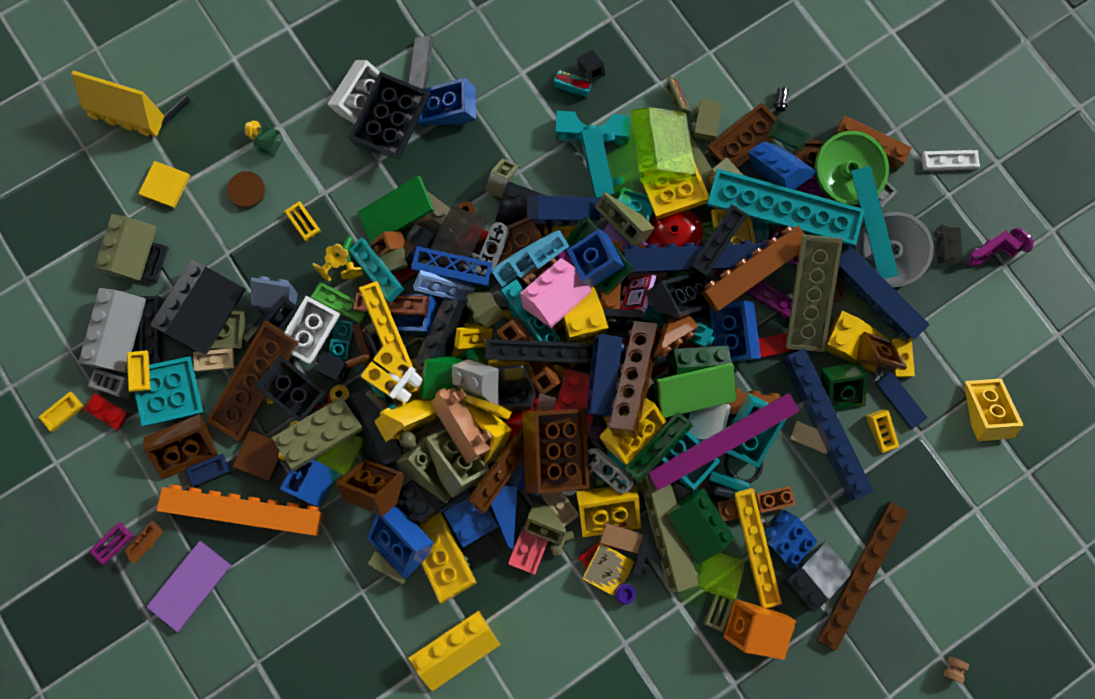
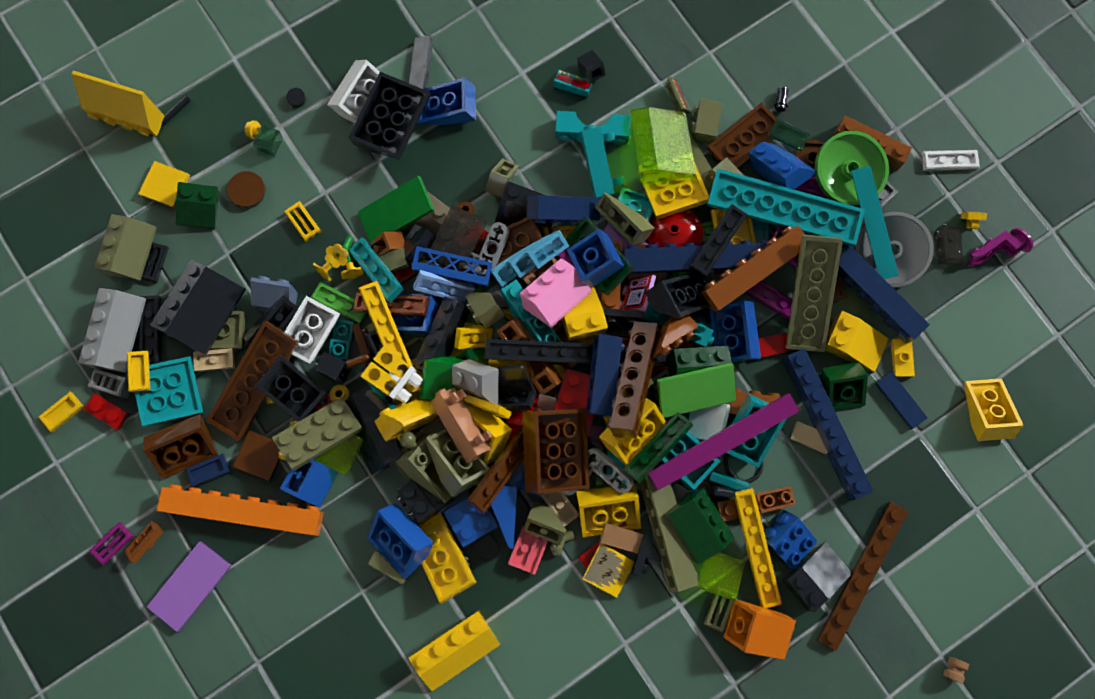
(196, 205): none -> dark green slope
(296, 97): none -> black tile
(371, 487): reddish brown slope -> none
(624, 593): dark purple tile -> none
(874, 426): yellow slope -> none
(879, 353): reddish brown slope -> none
(973, 218): none -> yellow tile

